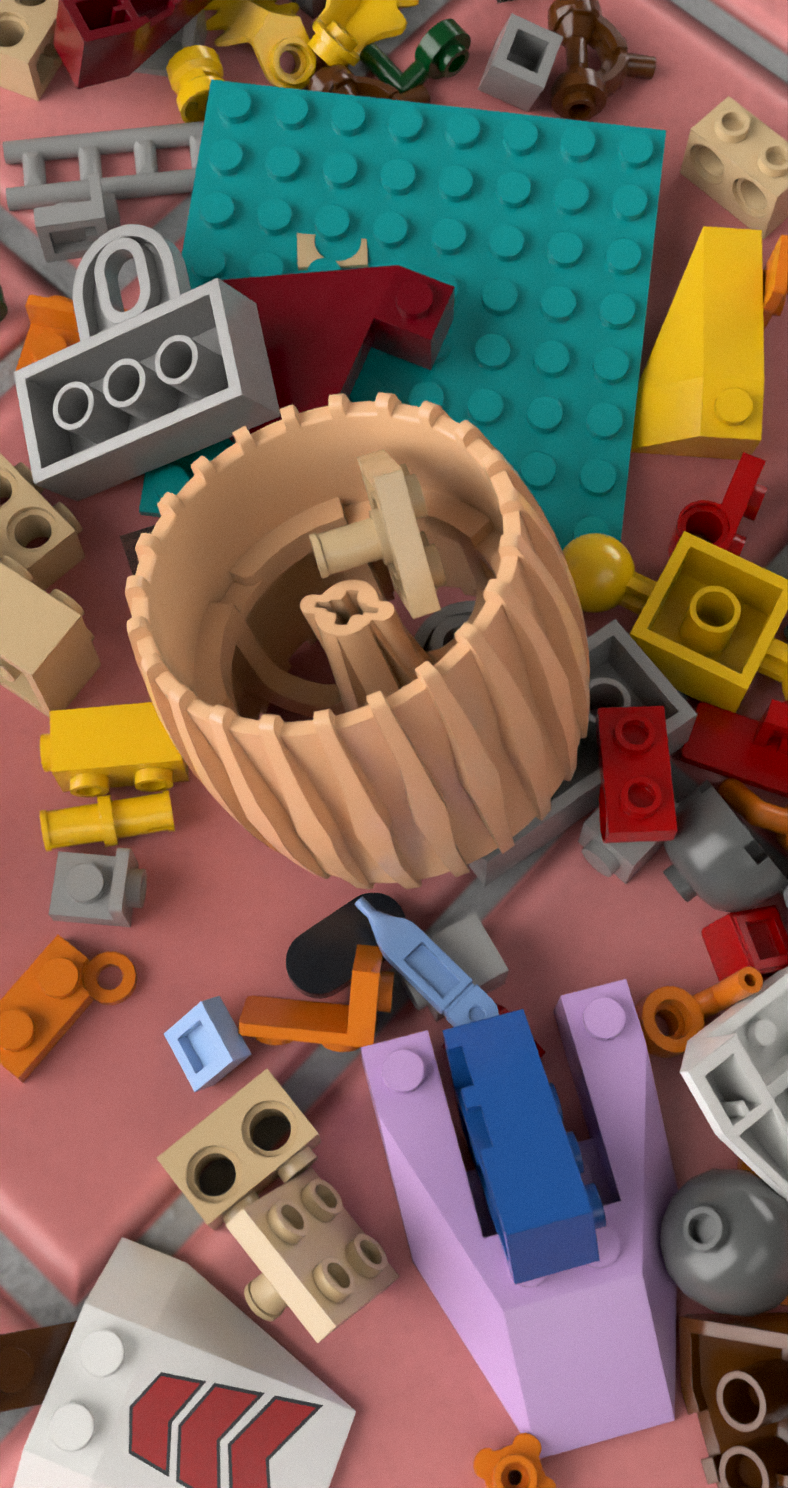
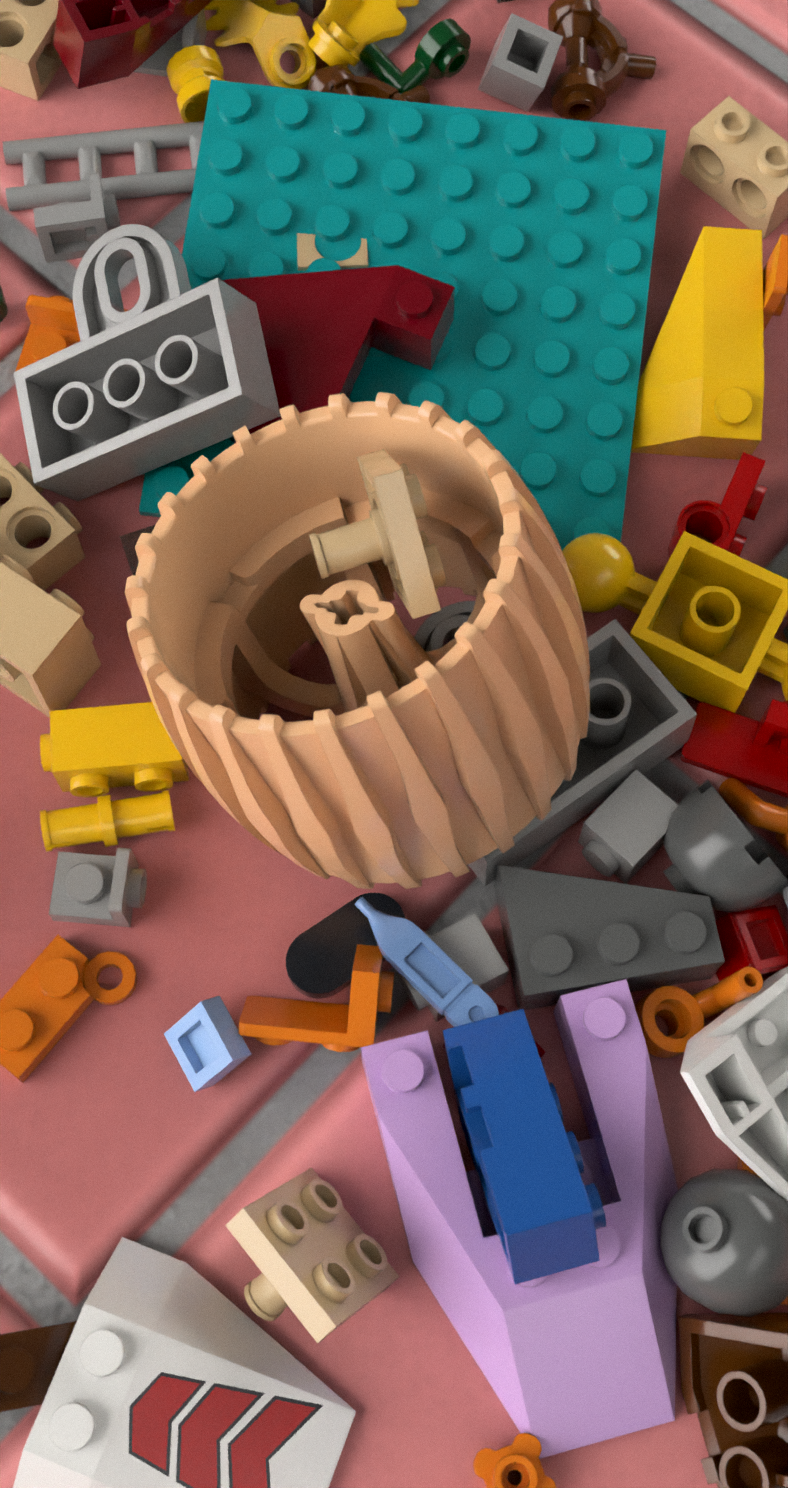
(229, 1137): tan brick -> none
(593, 932): none -> dark grey wedge
(634, 775): red plate -> none

